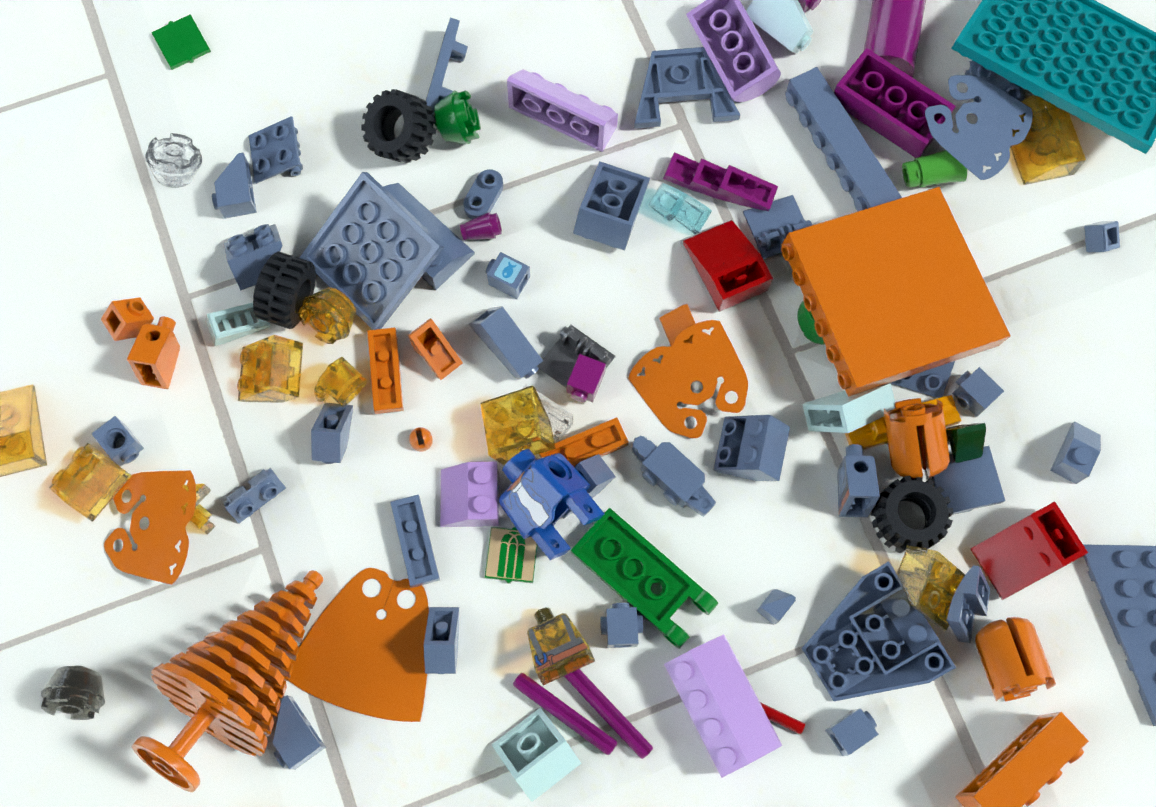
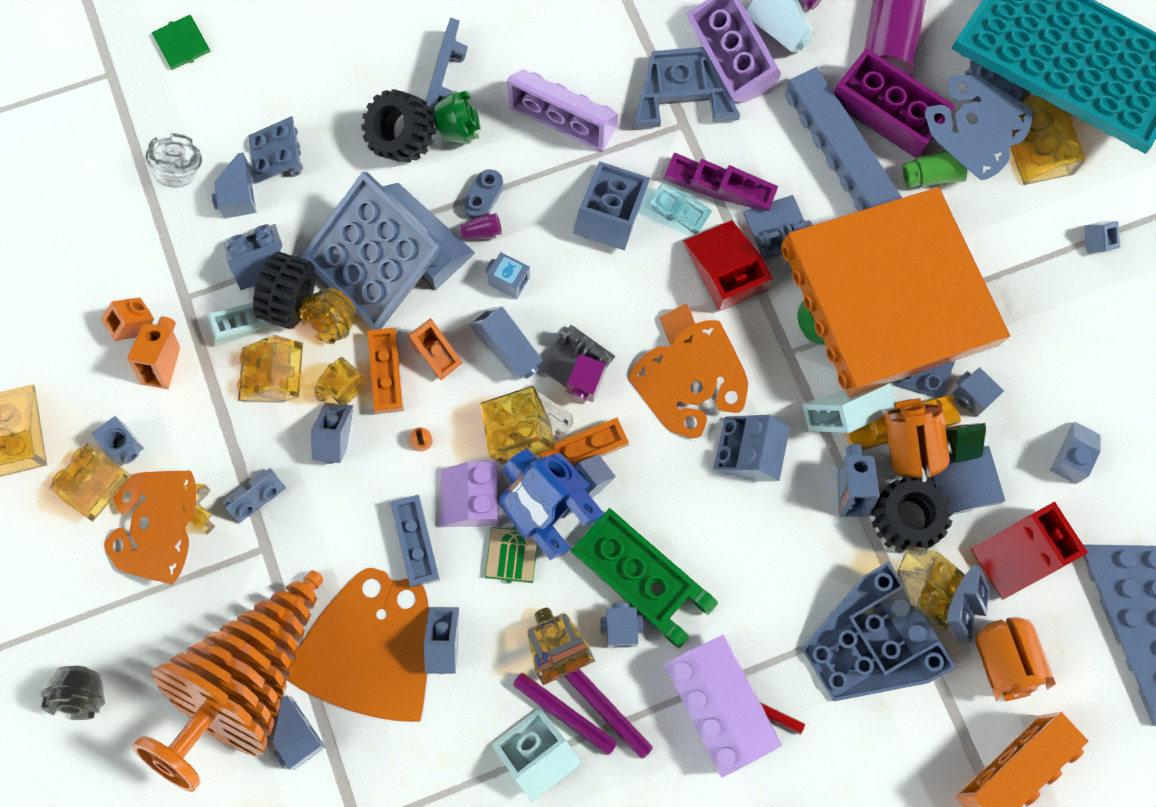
(673, 474): sand blue hinge -> none
(776, 605): sand blue slope -> none
(852, 731): sand blue brick -> none

